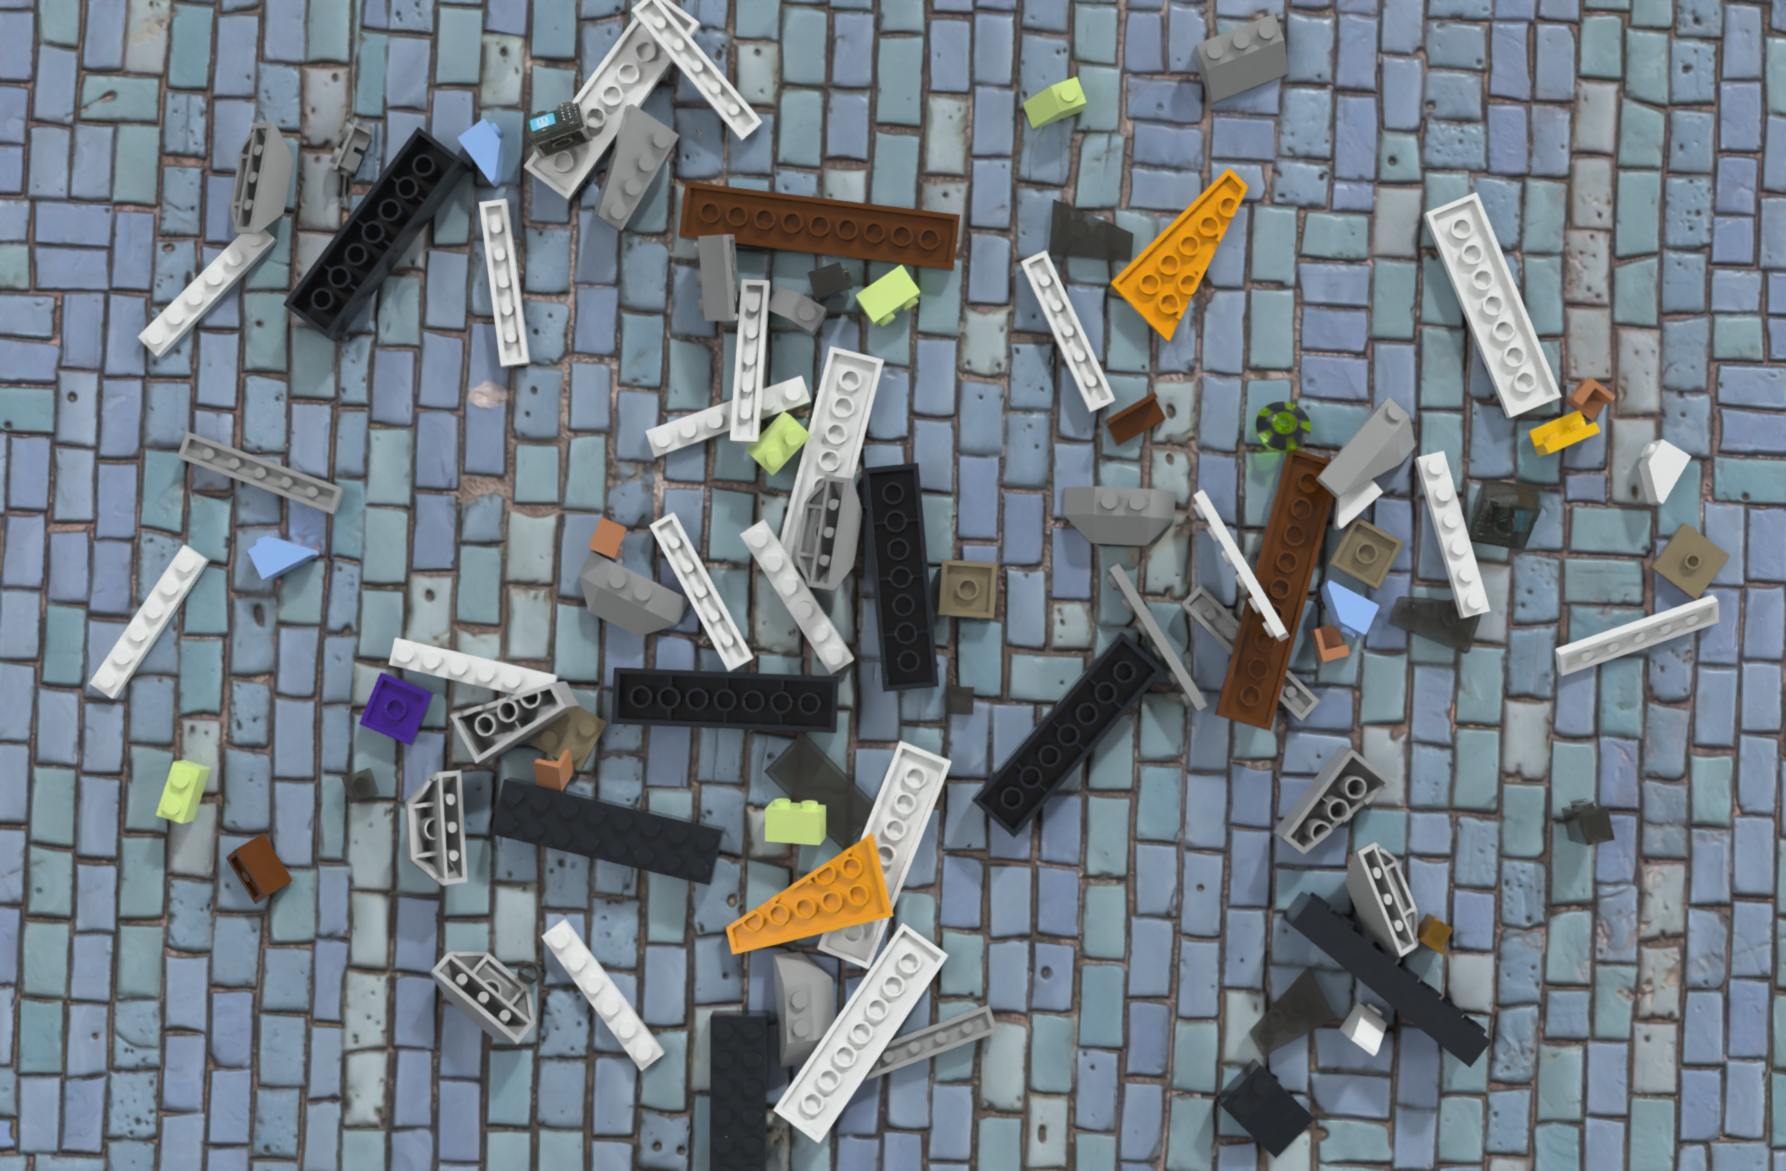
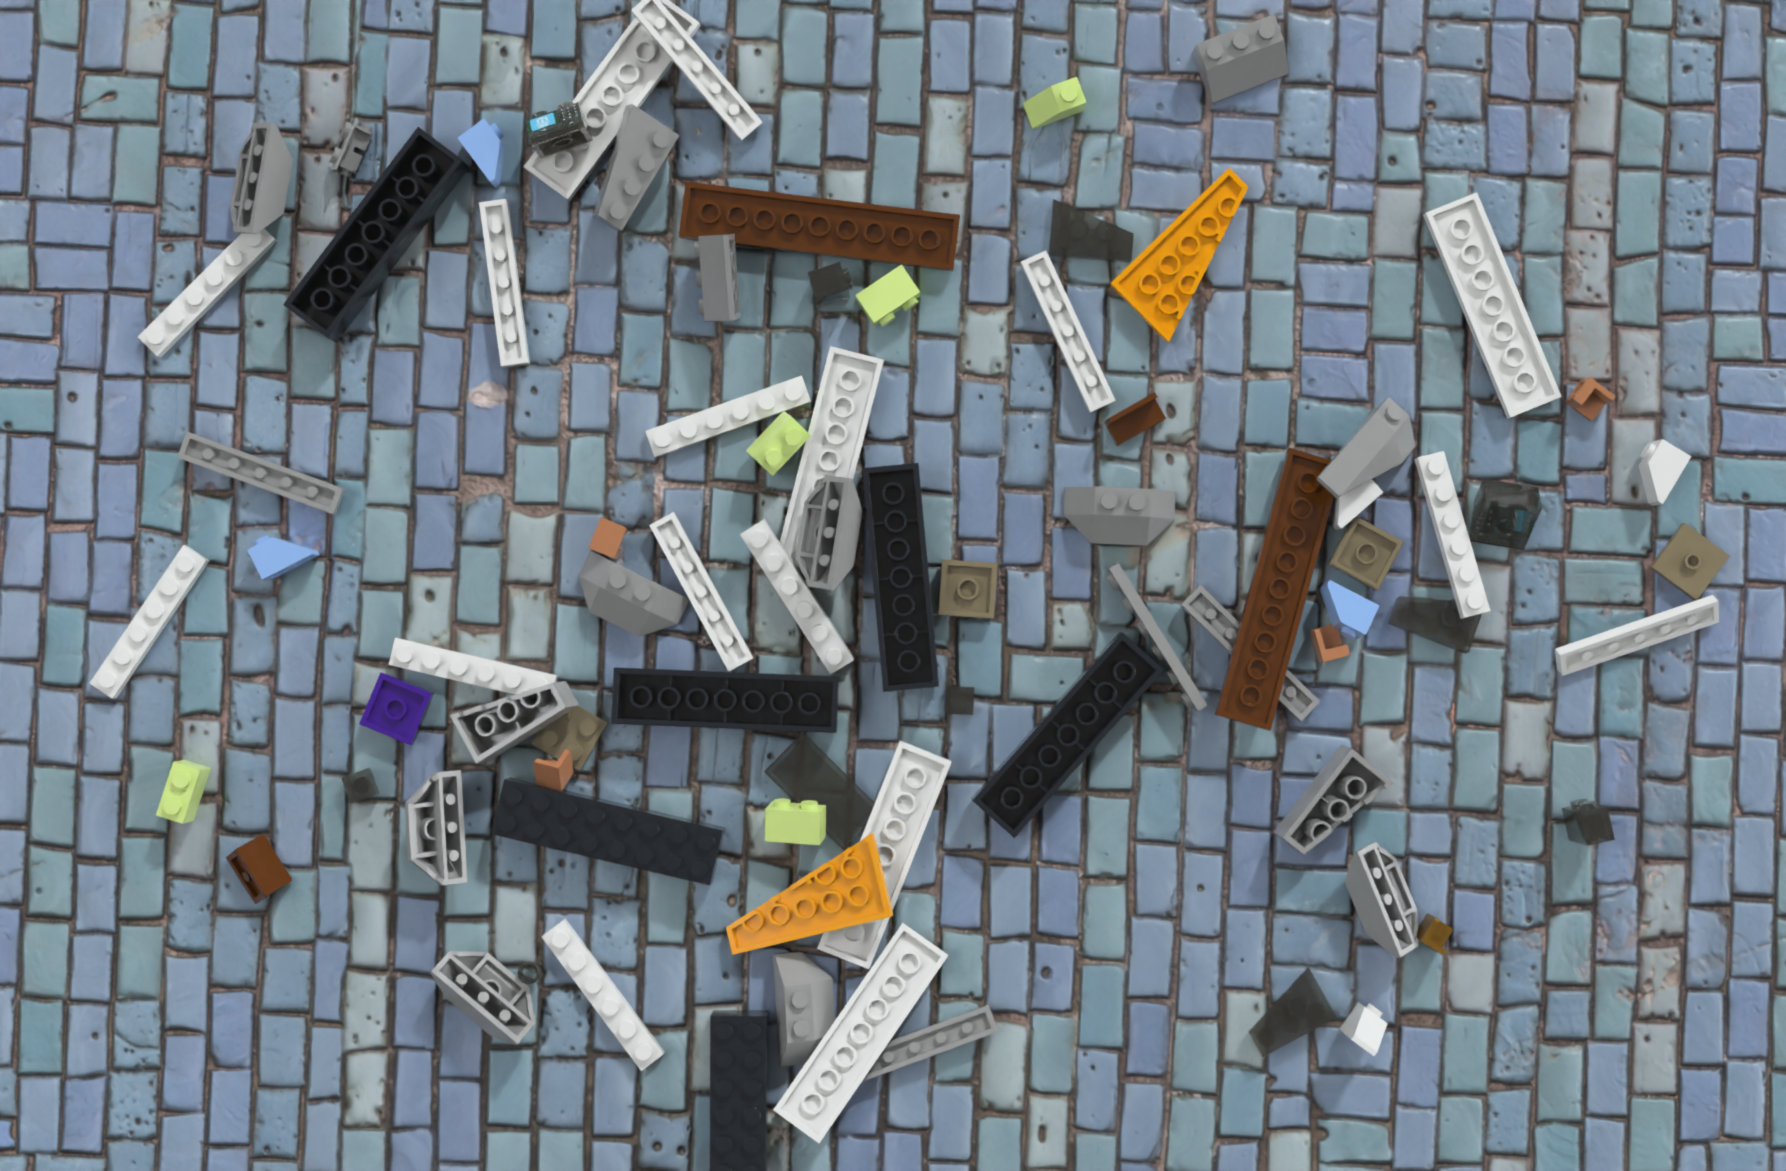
(750, 361): white plate -> none
(797, 310): light grey slope -> none
(1245, 576): white plate -> none
(1264, 1108): black slope -> none
(1278, 435): dish -> none
(1392, 982): black brick -> none
(1561, 433): yellow bracket -> none

